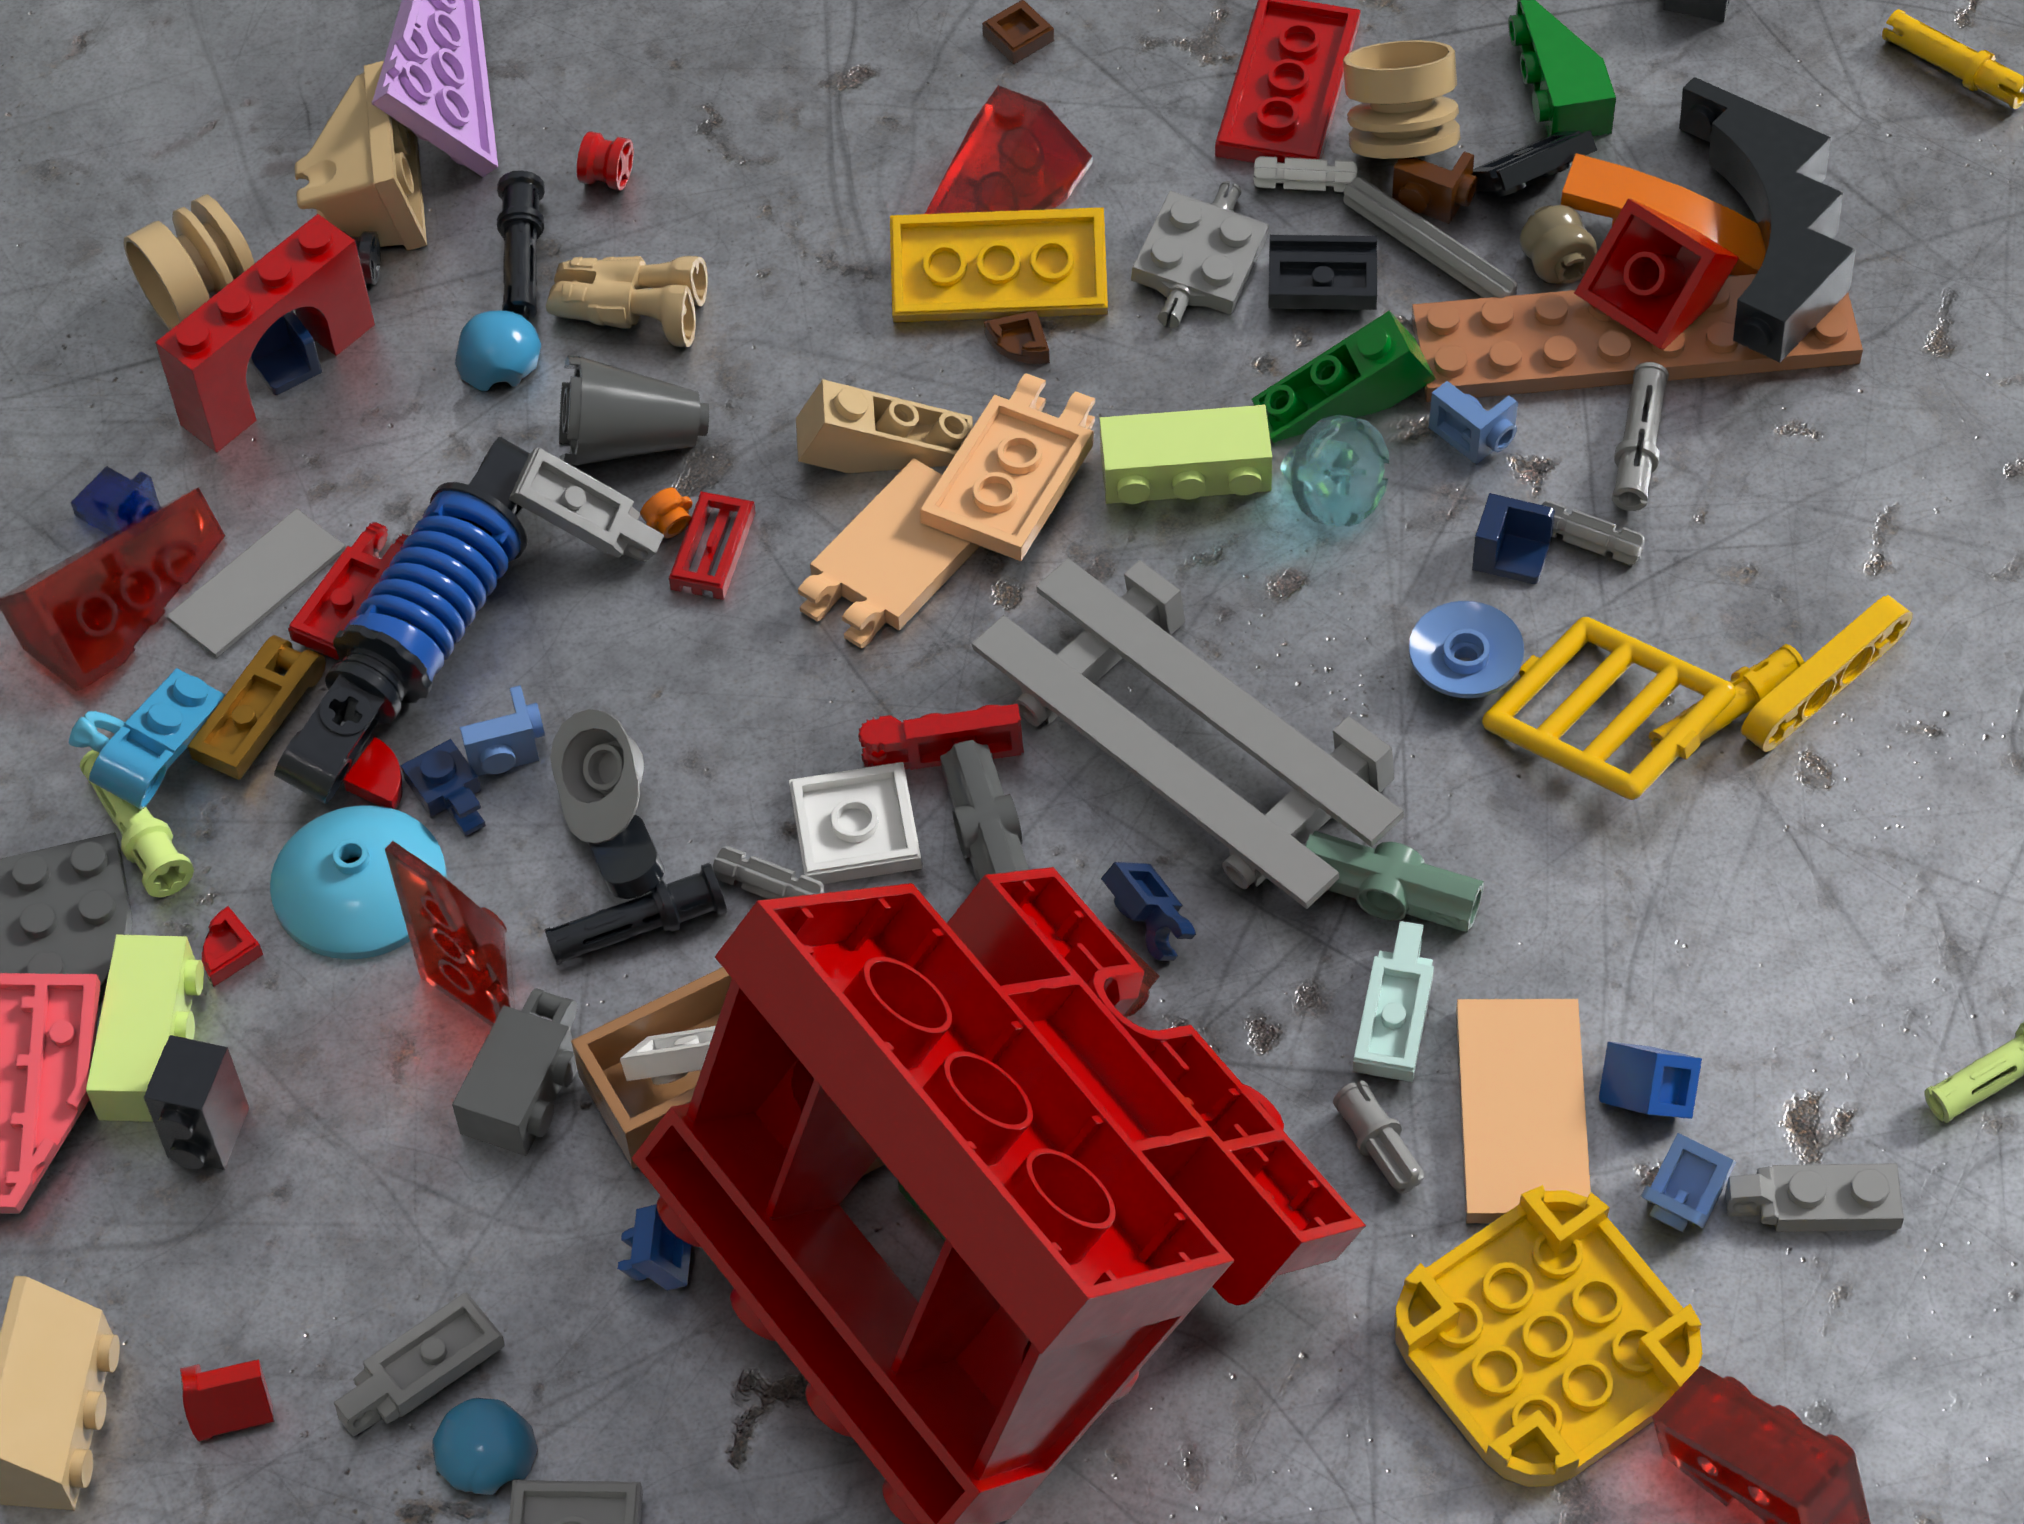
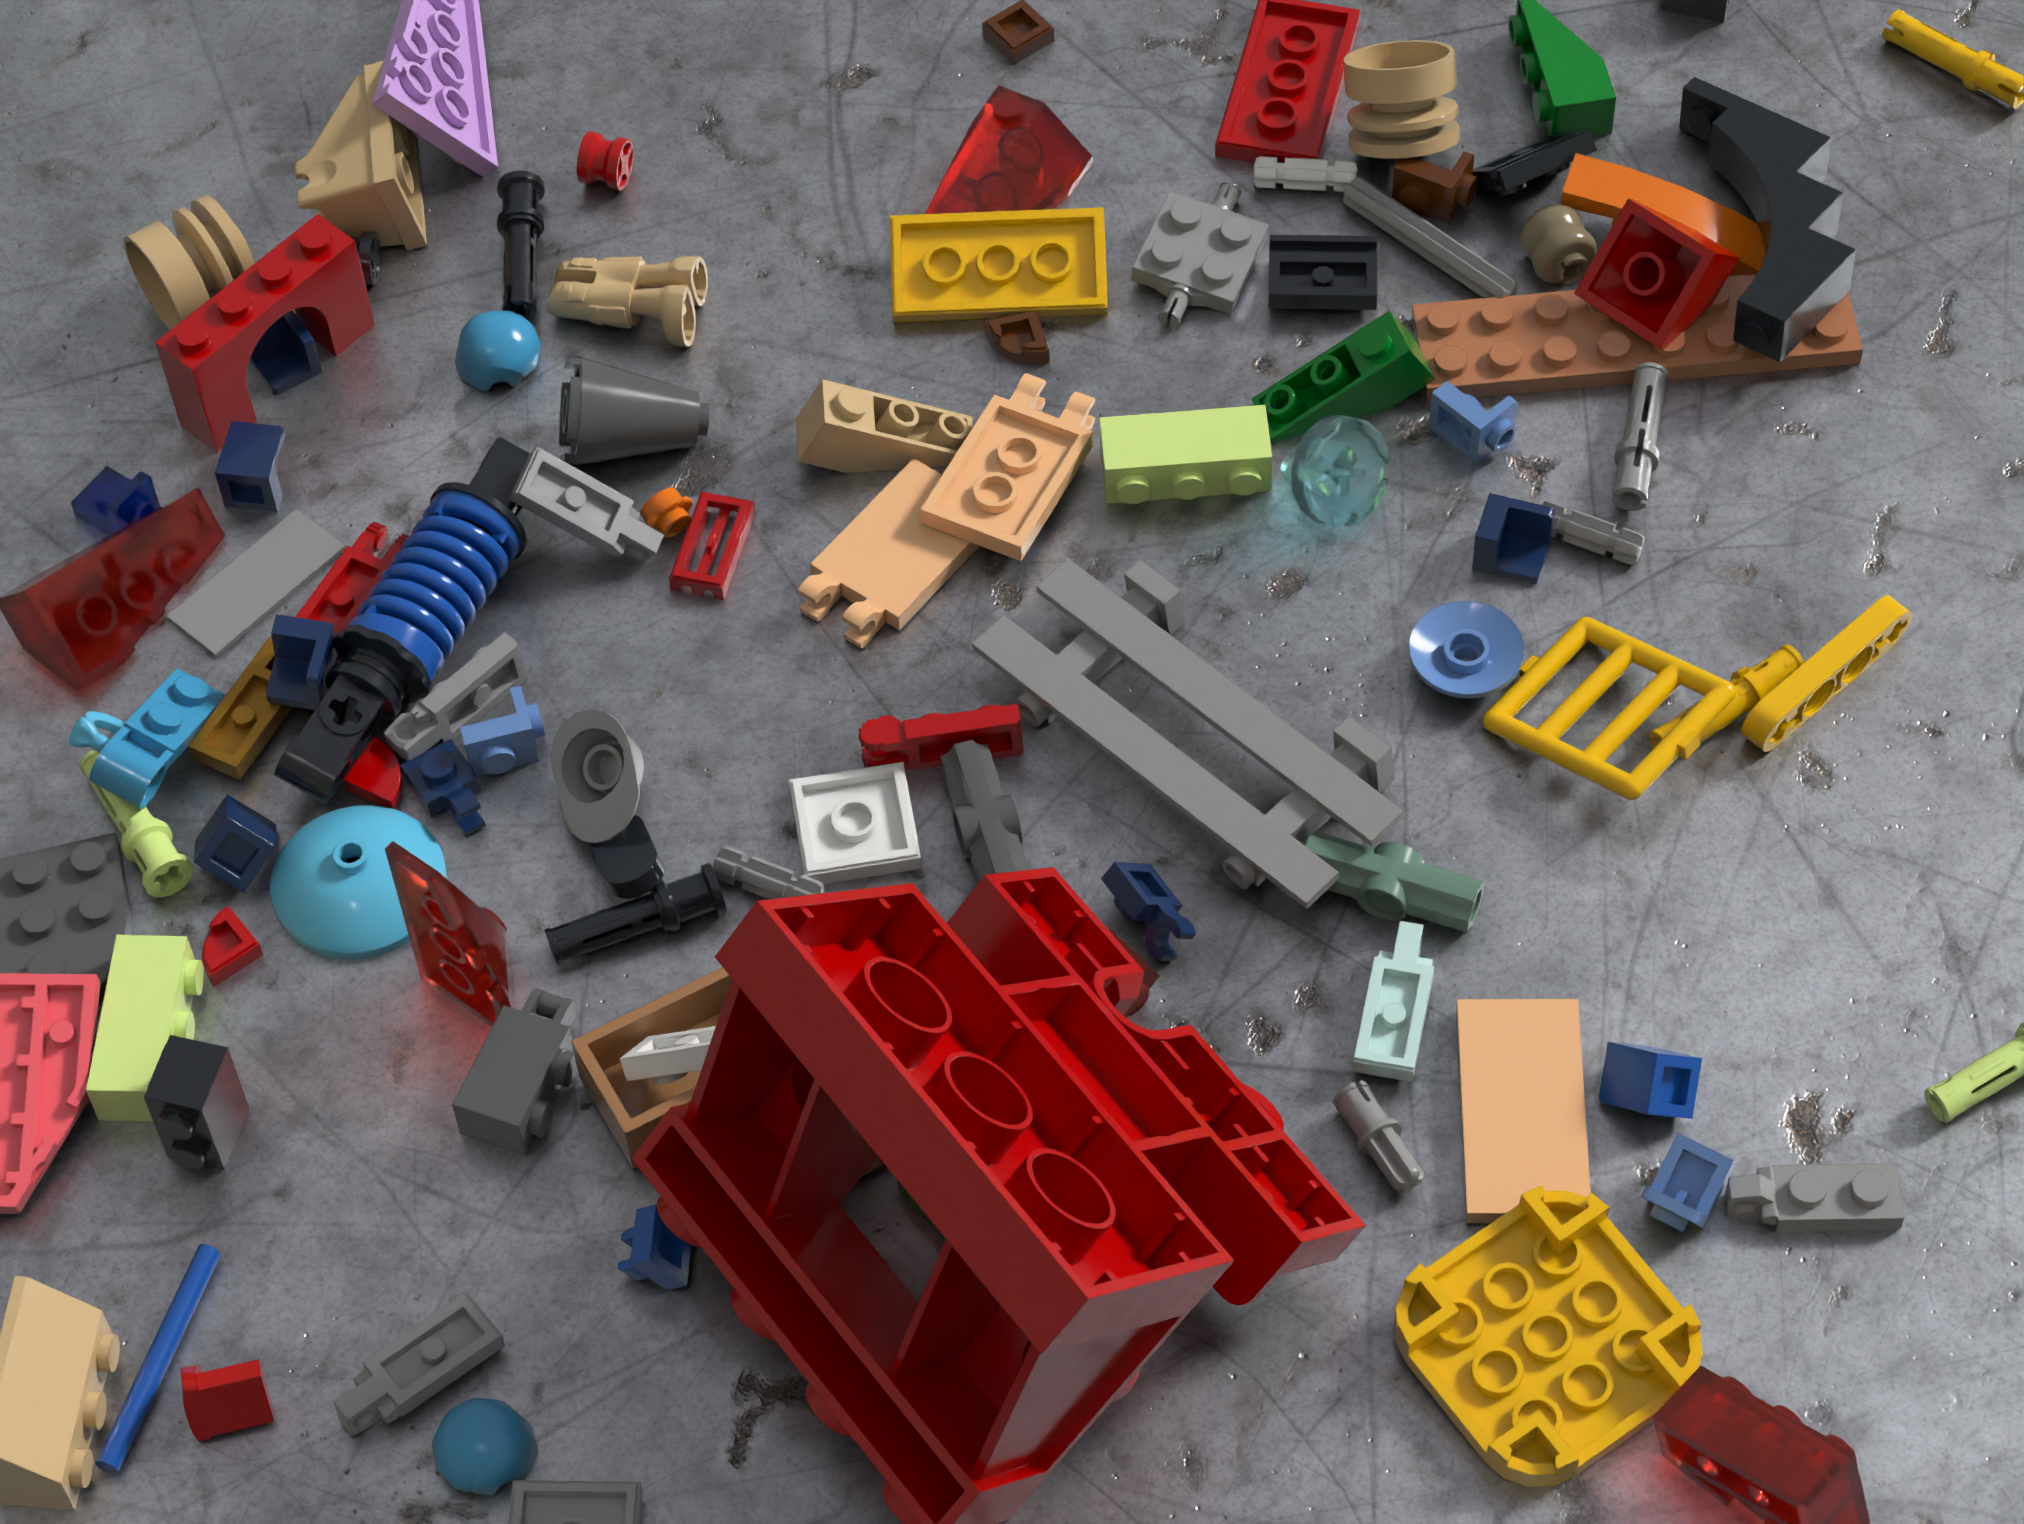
(157, 1359): none -> blue bar
(235, 843): none -> dark blue panel
(248, 466): none -> dark blue panel
(302, 660): none -> dark blue panel
(459, 699): none -> light grey hinge

